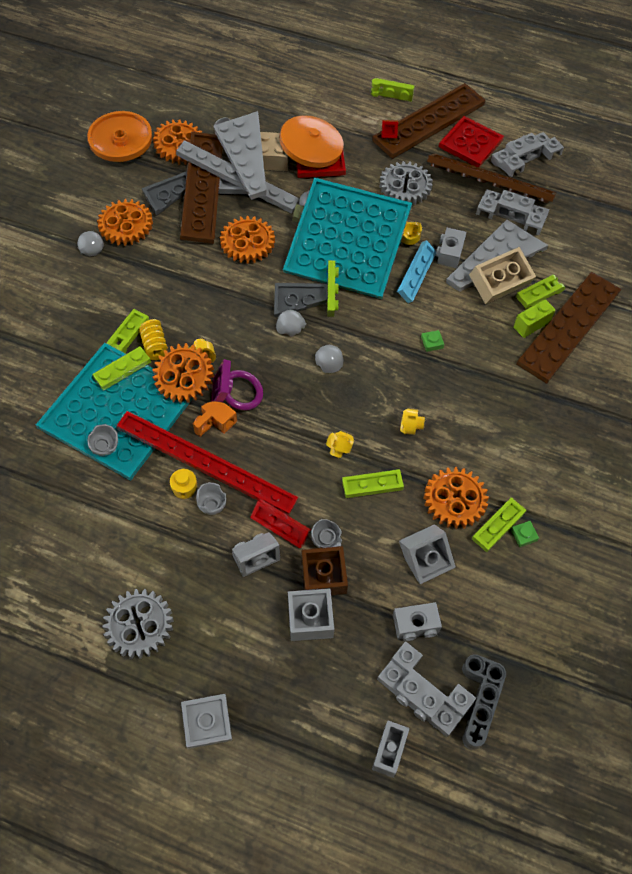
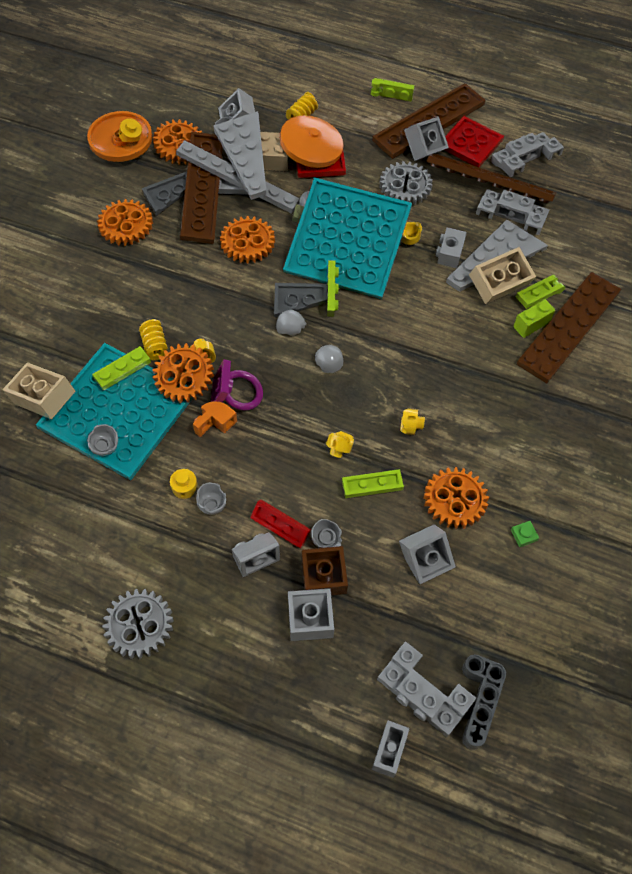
(39, 390): none -> tan brick
(90, 243): light grey hair -> none
(127, 331): lime plate -> none
(130, 130): none -> yellow piece
(206, 721): light grey plate -> none
(207, 462): red plate -> none
(237, 105): none -> light grey slope
(303, 107): none -> yellow piece
(389, 129): red tile -> none
(417, 271): medium azure plate -> none
(426, 138): none -> light grey slope
(426, 613): light grey brick -> none
(432, 340): bright green plate -> none
(498, 524): lime plate -> none

